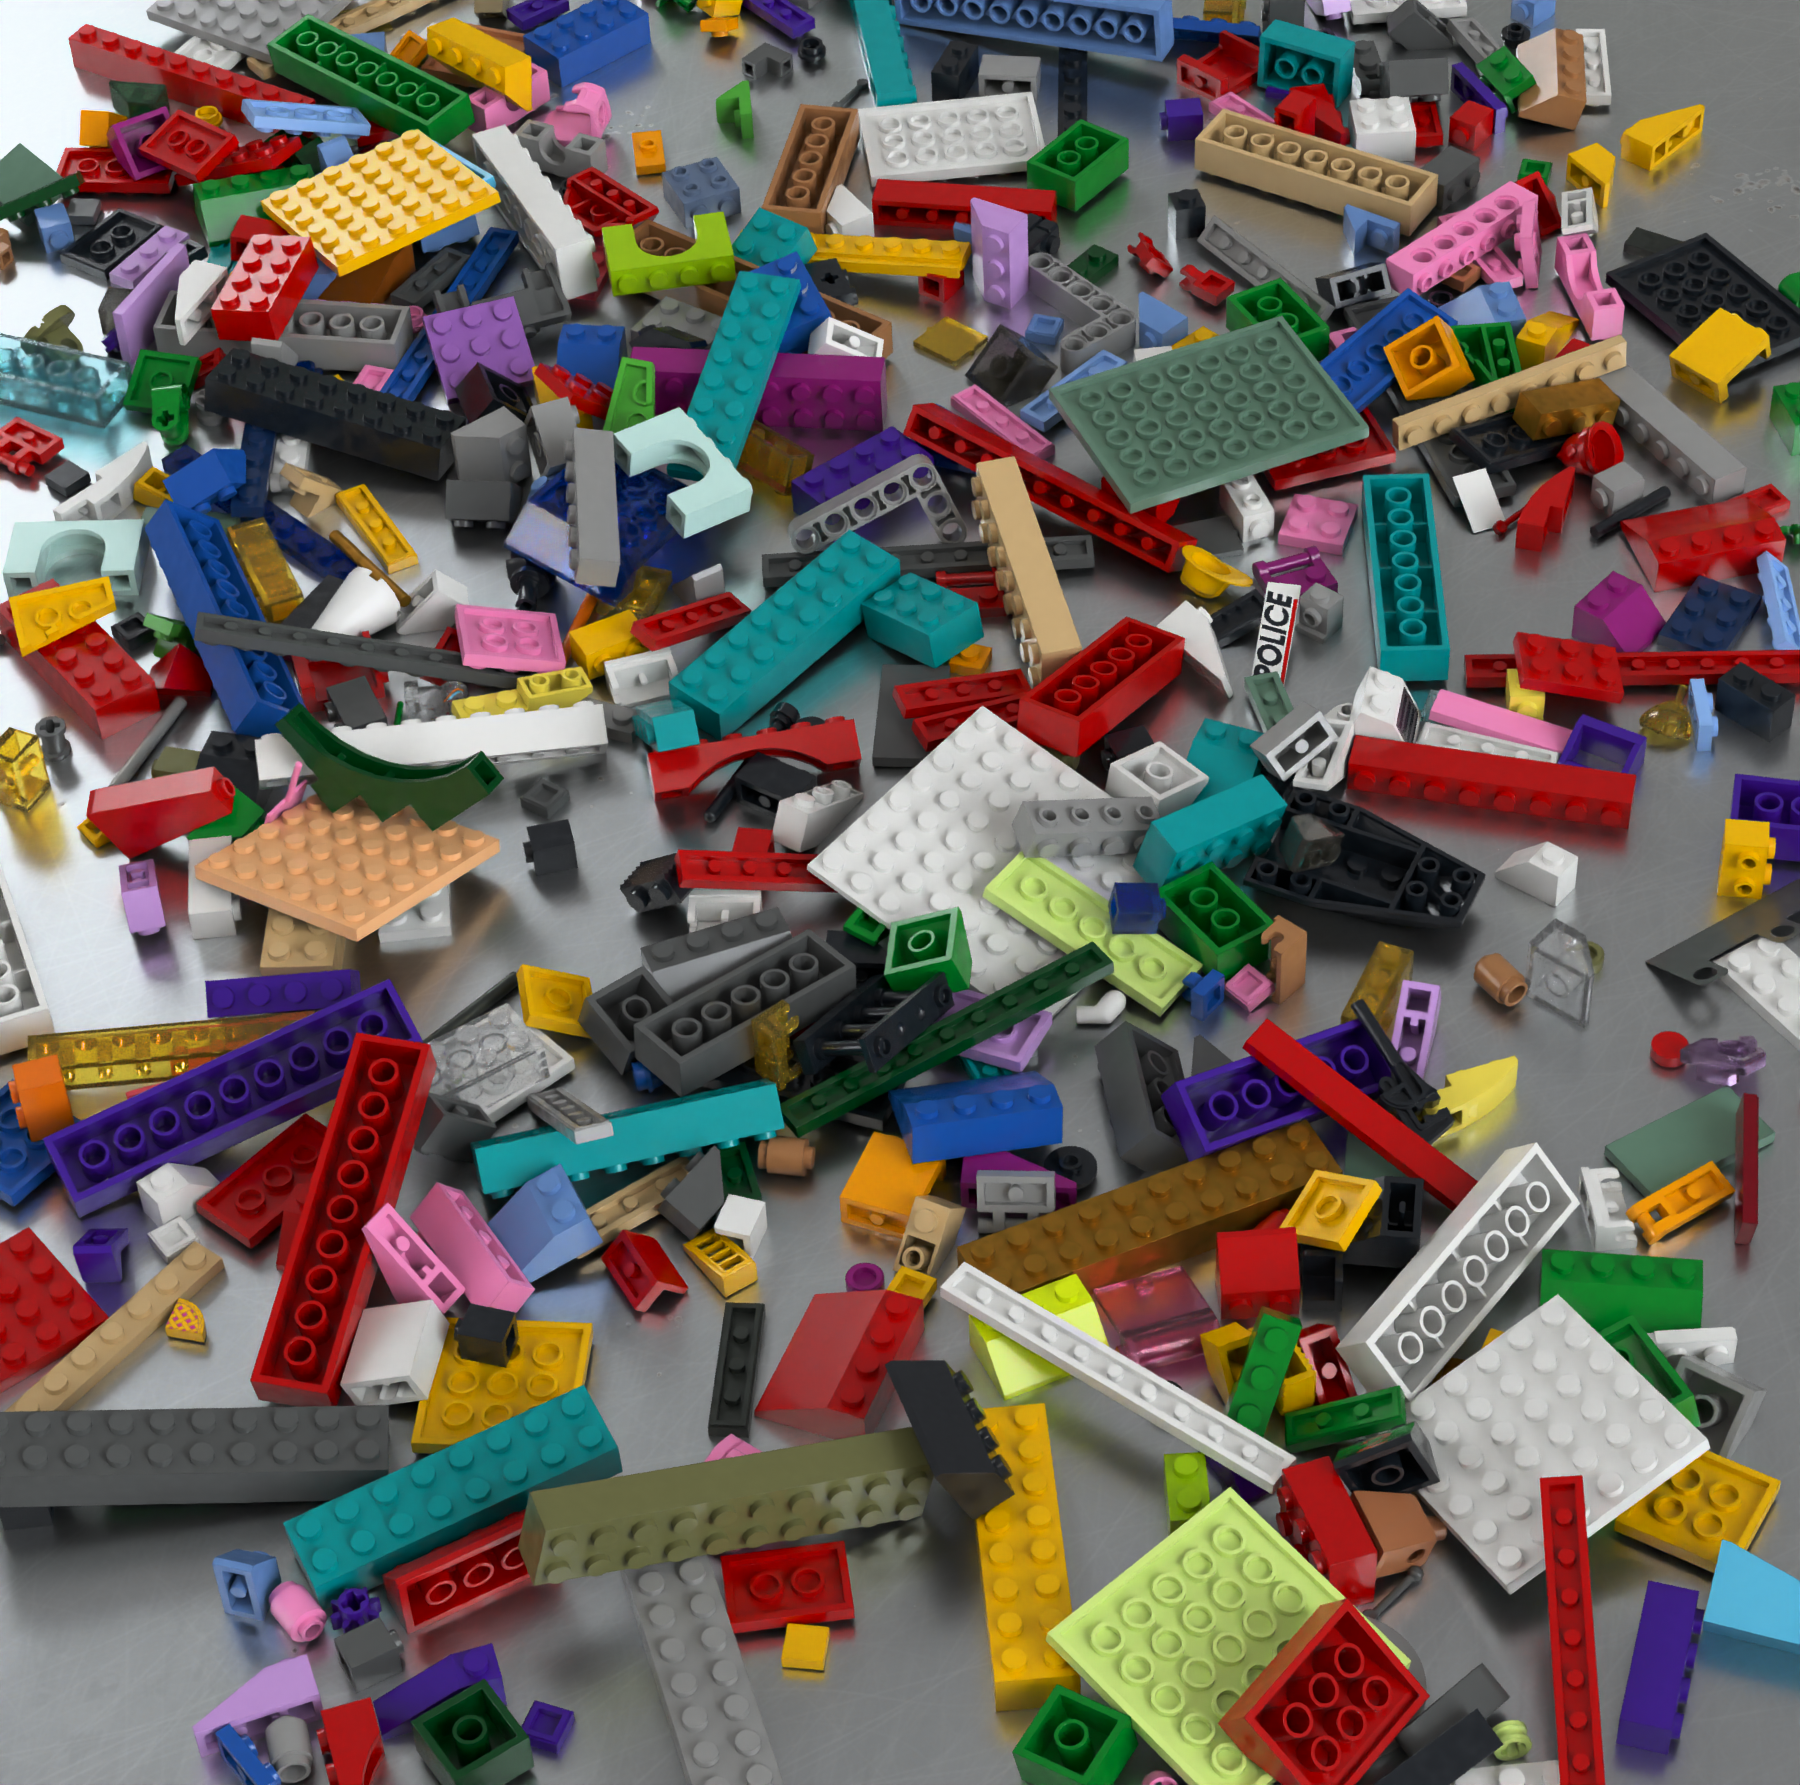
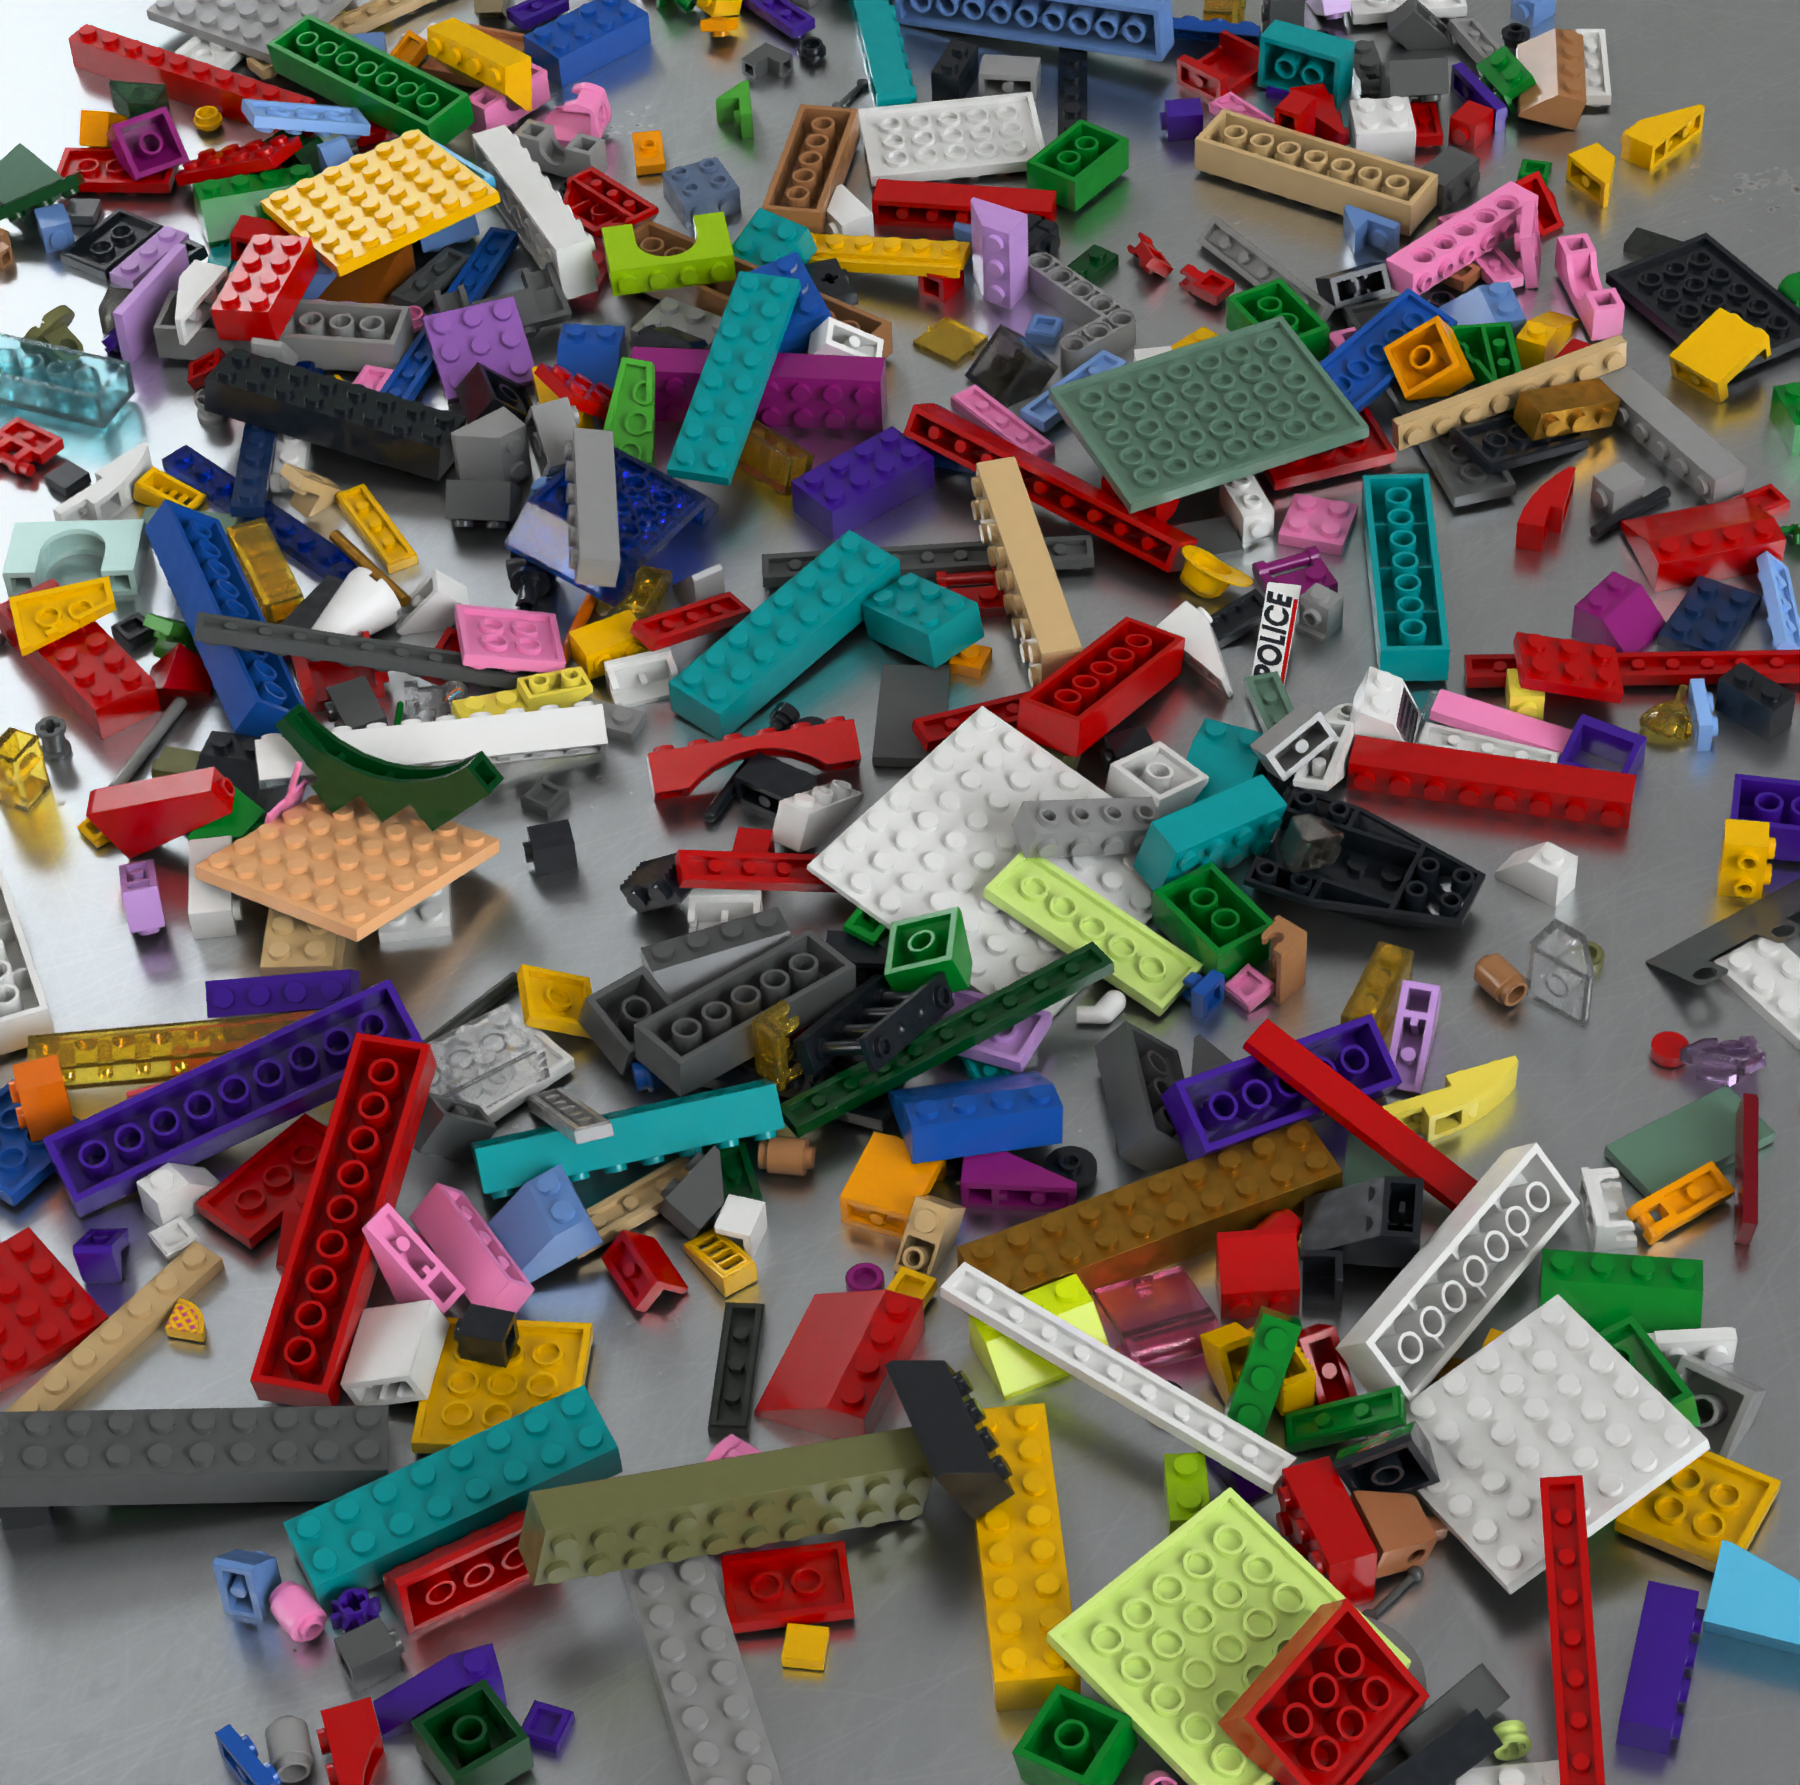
(156, 370): green plate -> none
(171, 412): green piece -> none
(188, 145): red plate -> none
(208, 479): blue slope -> none
(271, 1693): lavender slope -> none
(666, 725): teal brick -> none
(678, 440): light aqua arch -> none
(879, 505): light grey beam -> none
(952, 693): red plate -> none
(1013, 1193): light grey plate -> none
(1136, 908): clear blue brick -> none
(1159, 323): medium blue slope -> none
(1186, 214): black brick -> none
(1332, 1209): yellow plate -> none
(1405, 1092): black piece -> none
(1478, 499): white sticker -> none
(1501, 526): red hinge -> none
(1579, 212): white slope -> none
(1592, 449): red piece -> none

